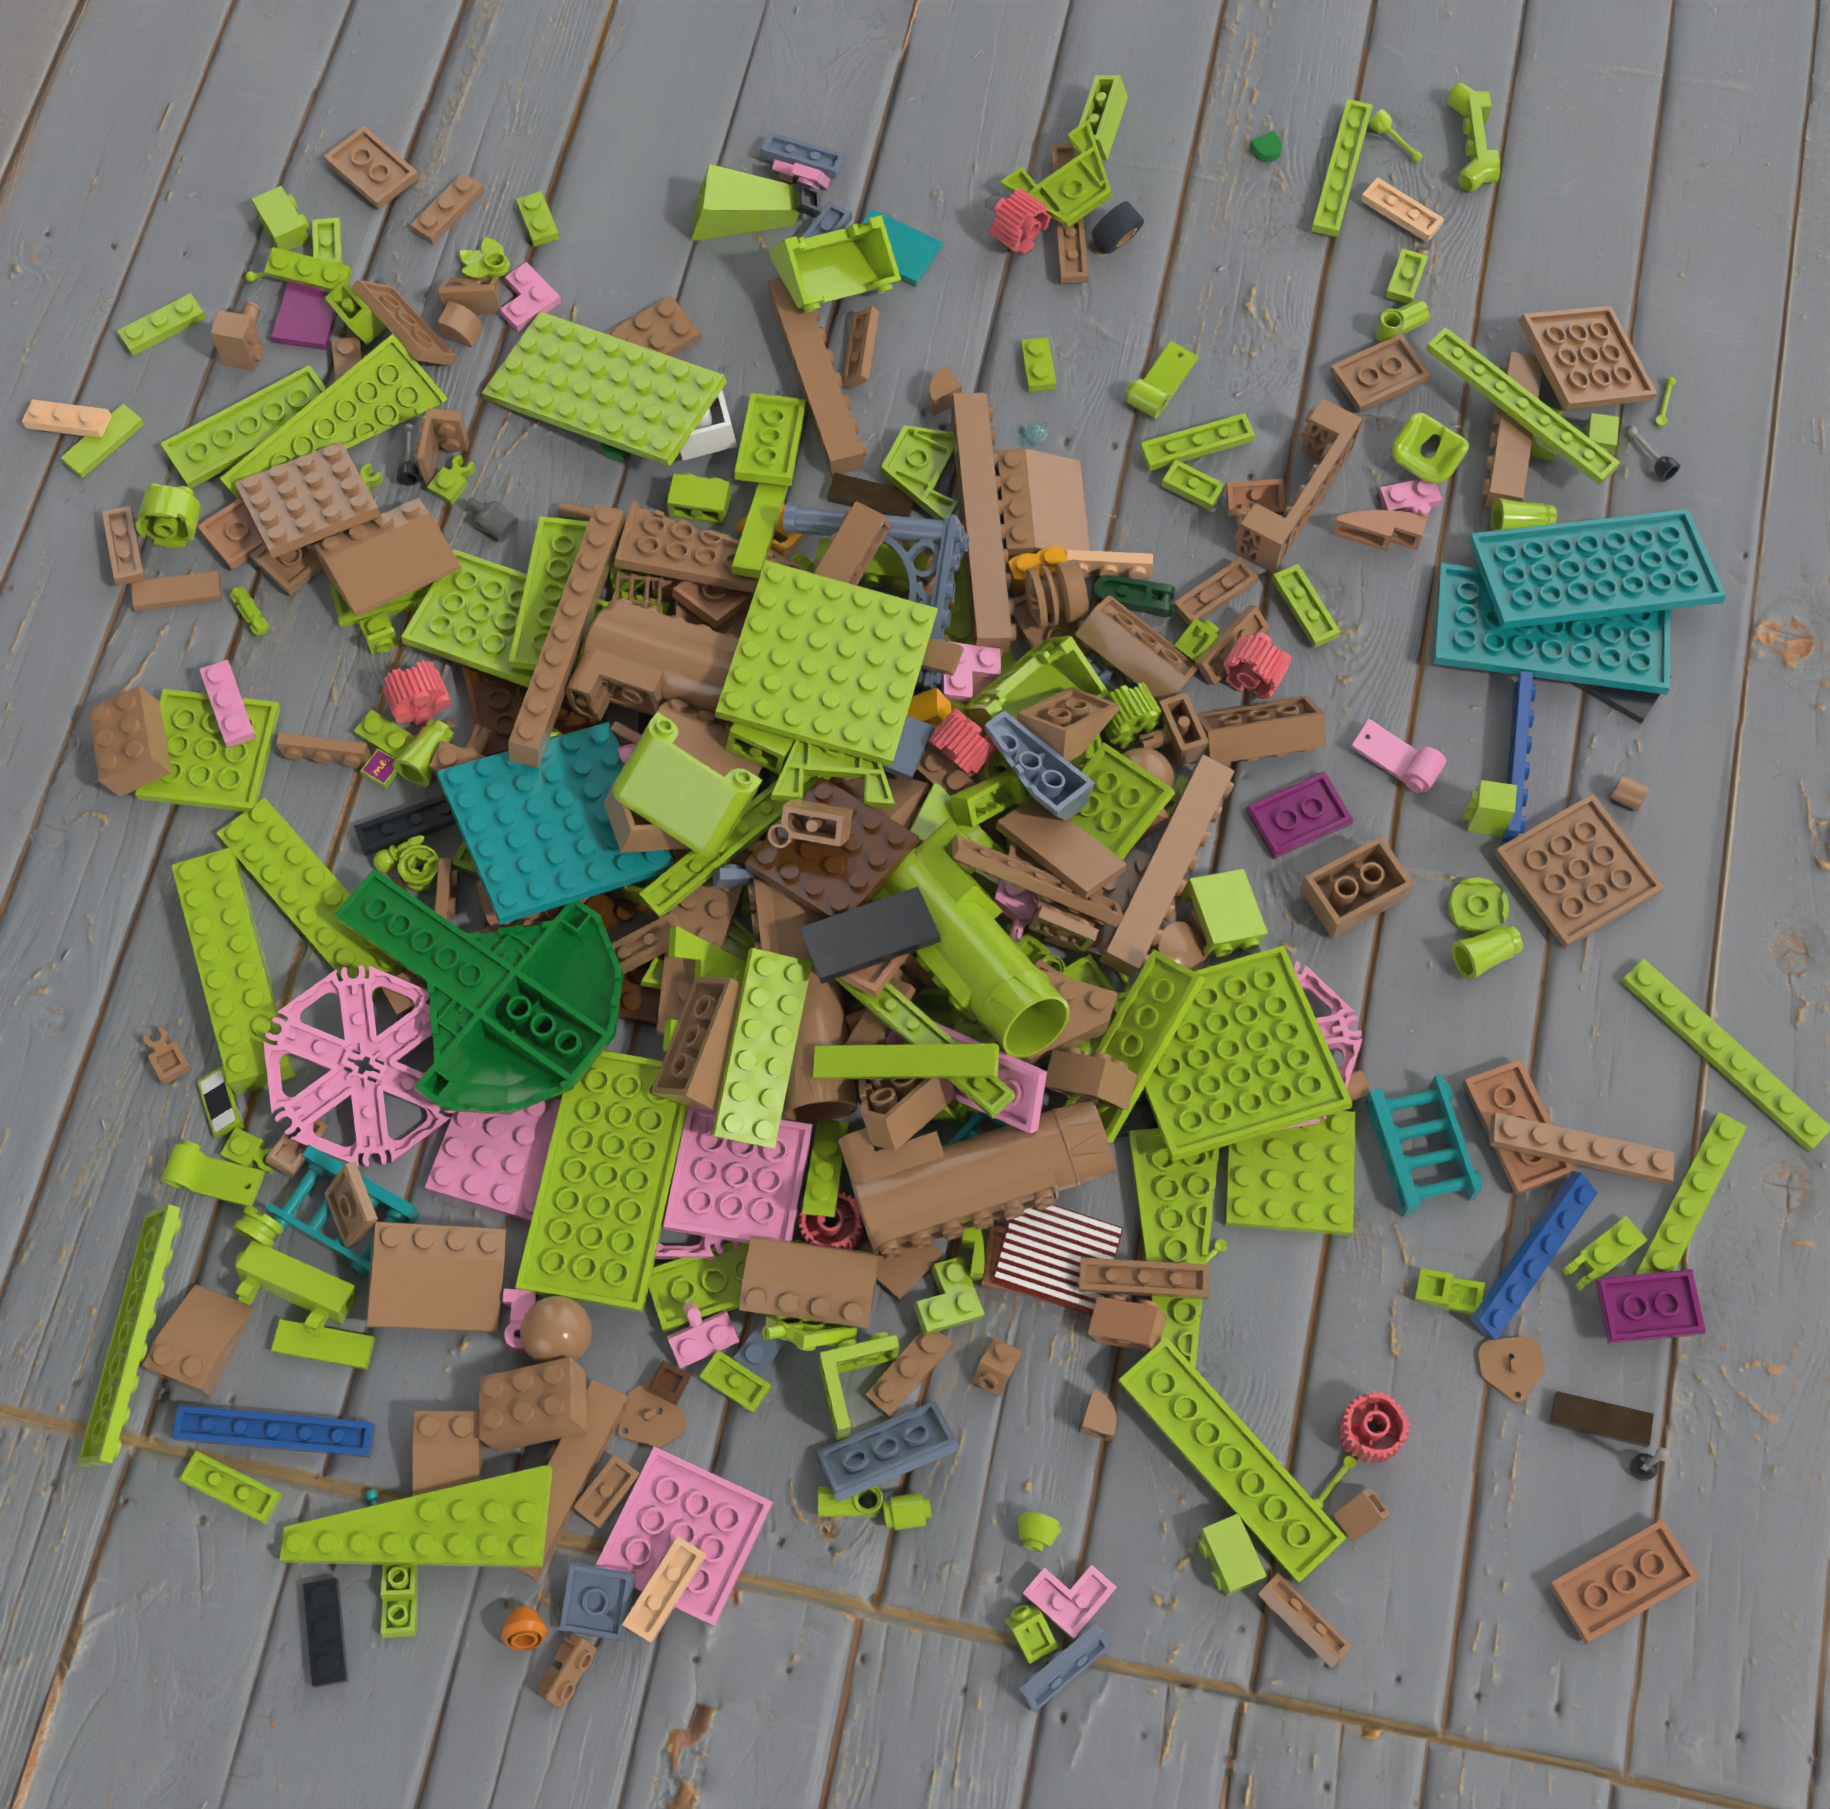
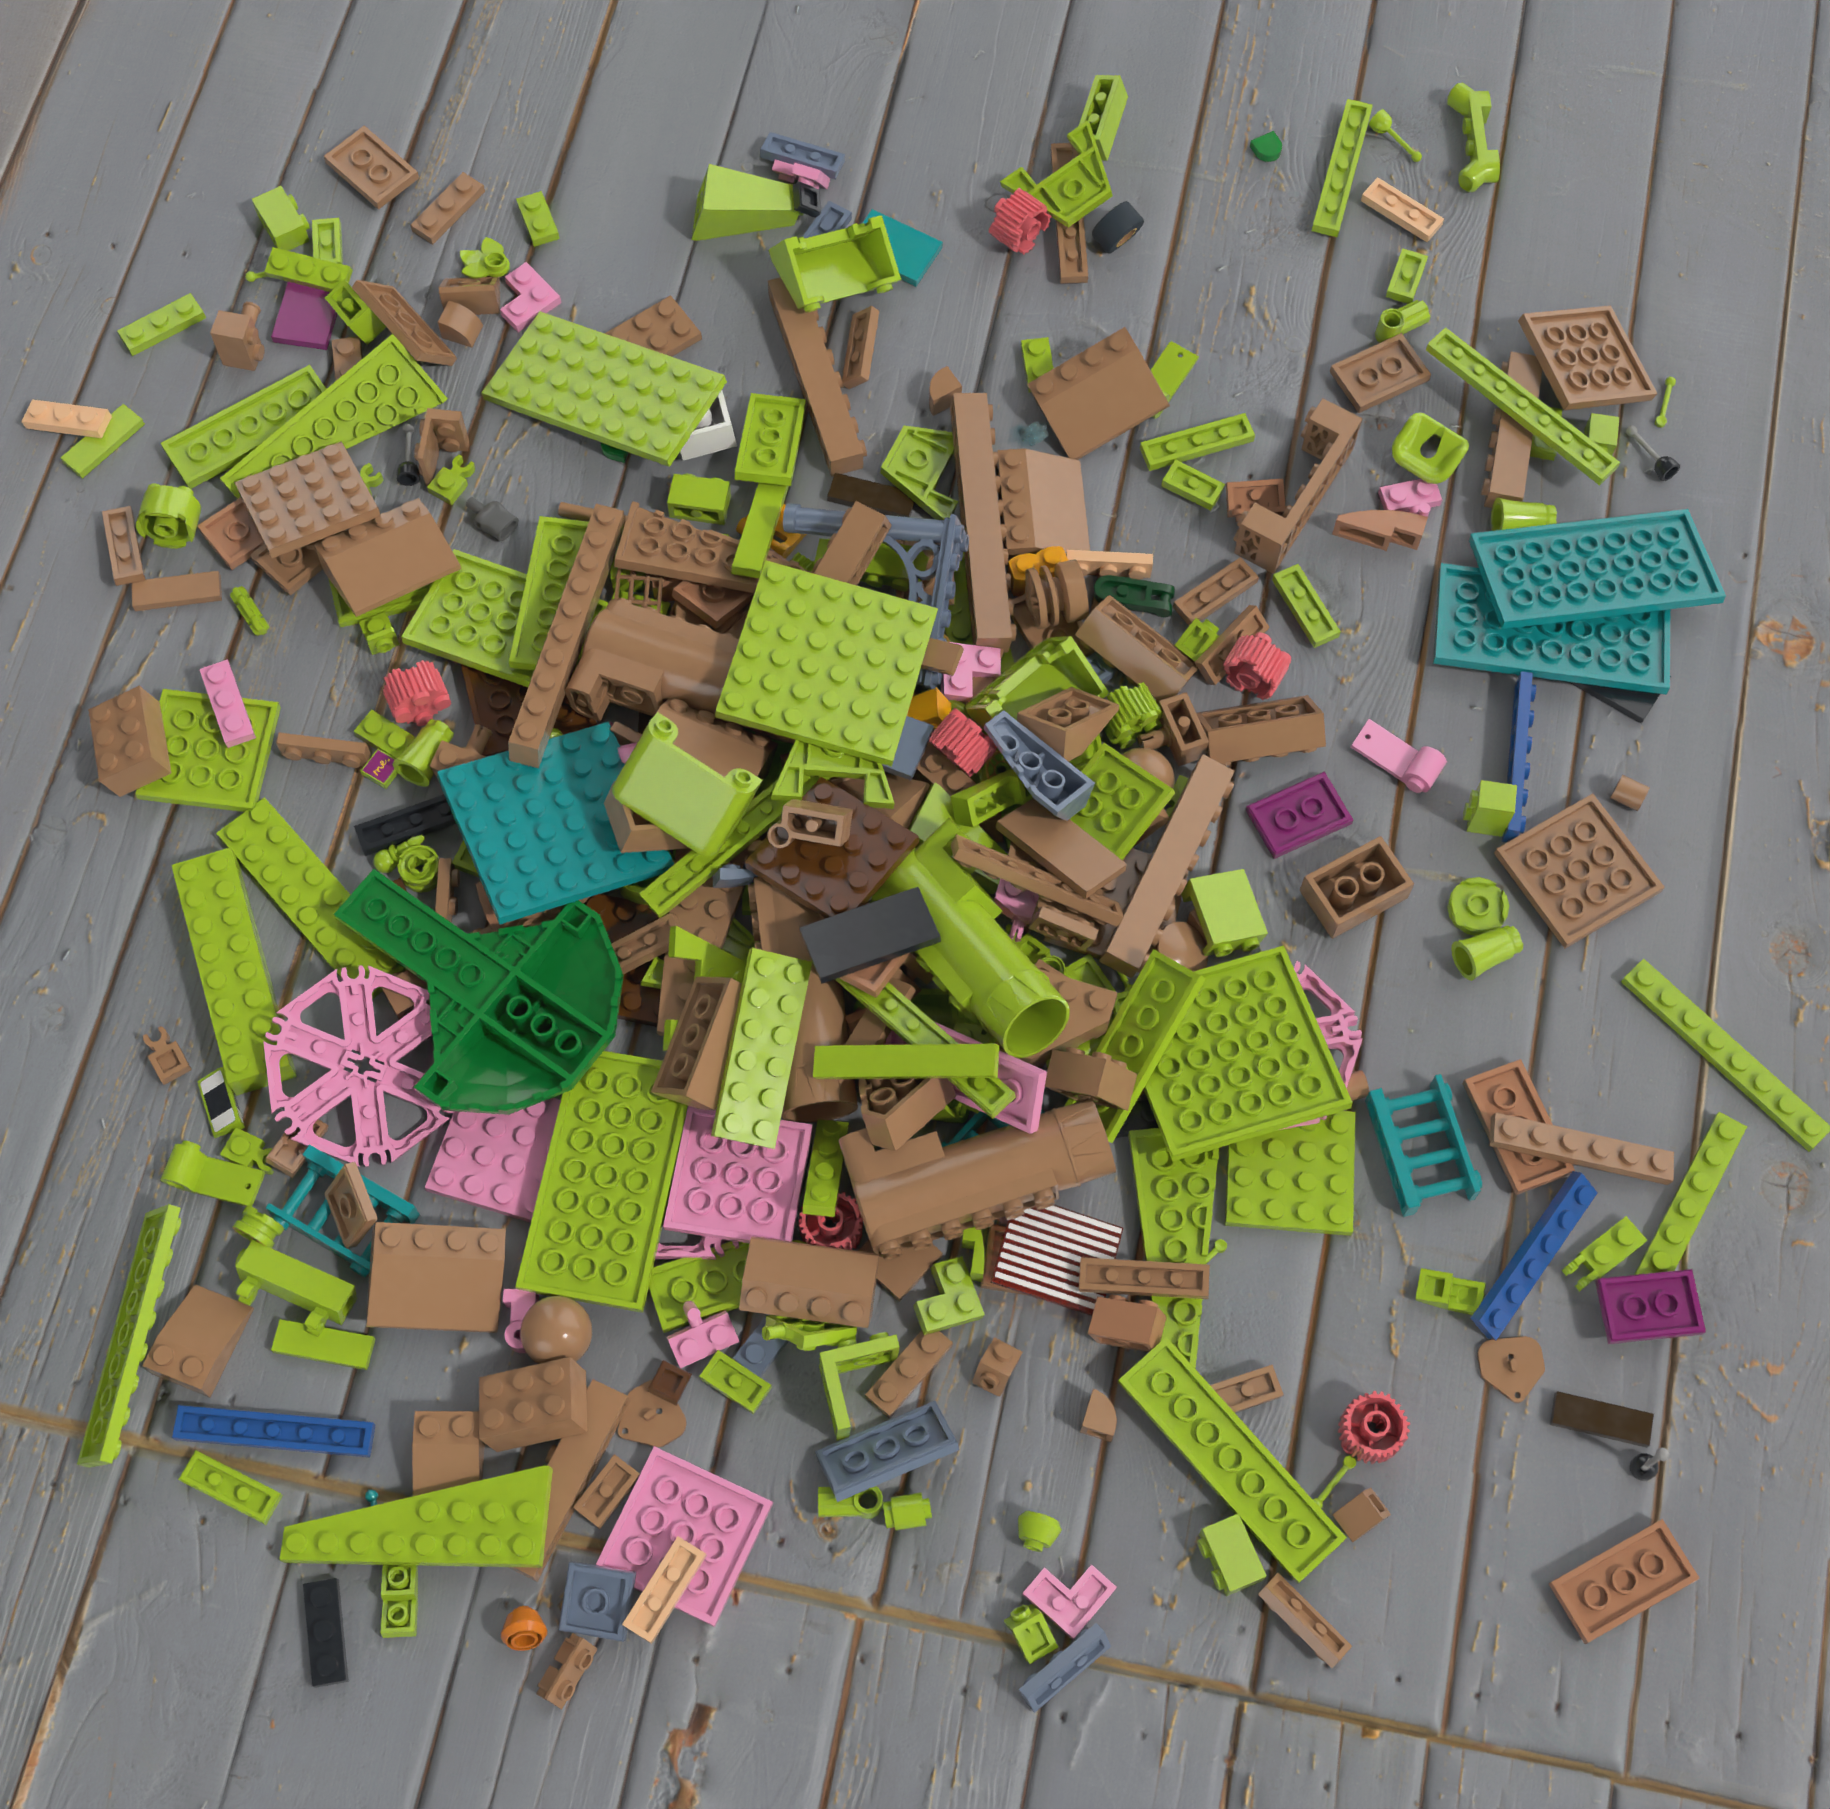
(760, 746): lime brick -> none
(1098, 394): none -> medium nougat slope
(1250, 1389): none -> medium nougat plate

